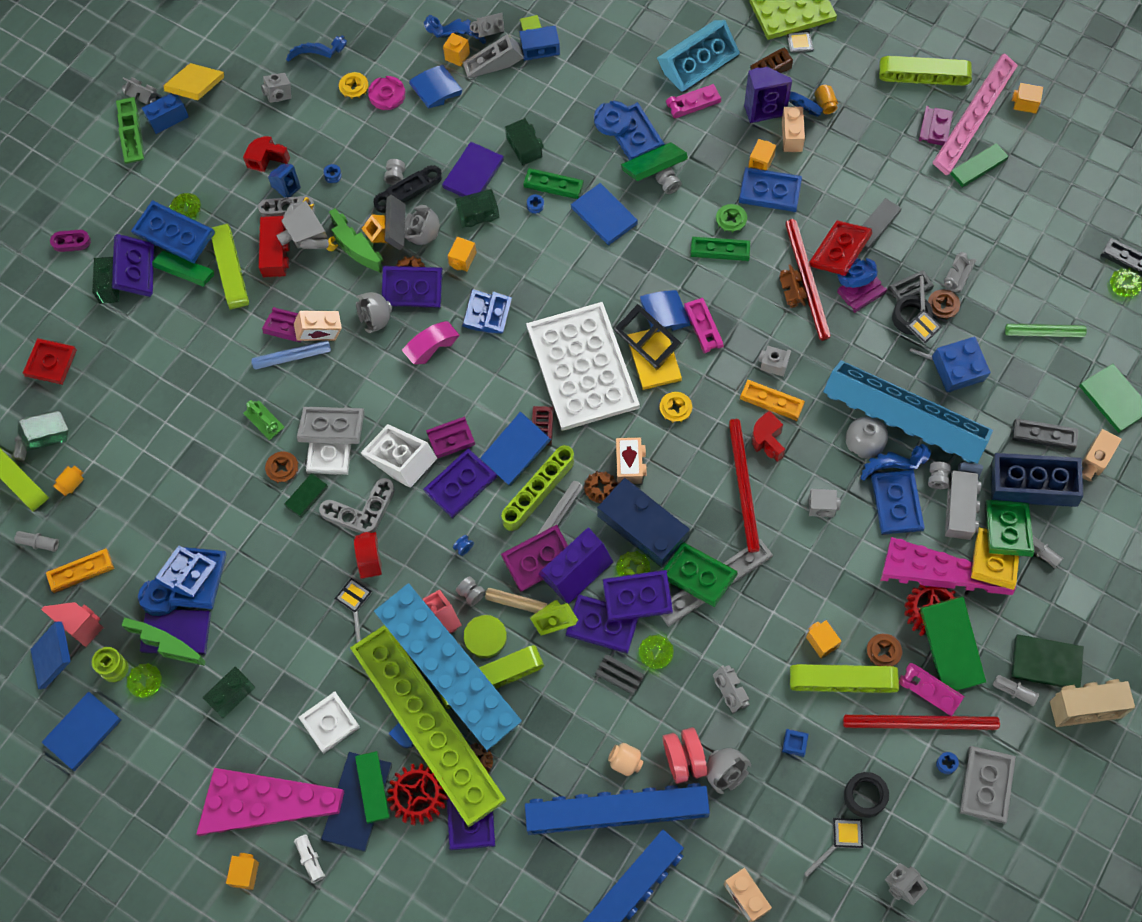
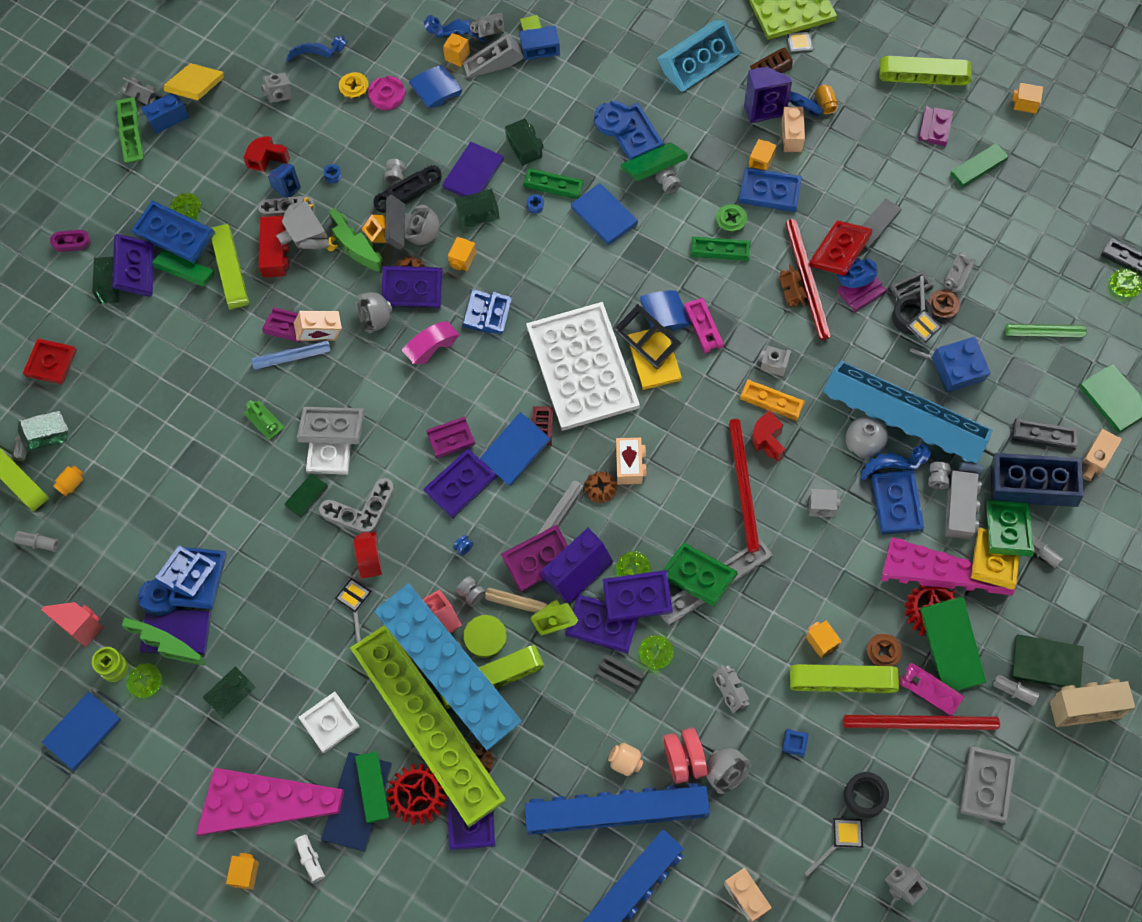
(50, 655): blue tile -> none
(79, 570): light orange tile -> none
(281, 458): dark orange gear -> none
(400, 455): white slope -> none
(401, 737): blue tile -> none
(542, 479): lime beam -> none
(643, 522): dark blue brick -> none
(679, 399): yellow gear -> none
(693, 101): dark pink plate -> none
(951, 758): blue bush -> none
(975, 114): bright pink tile -> none

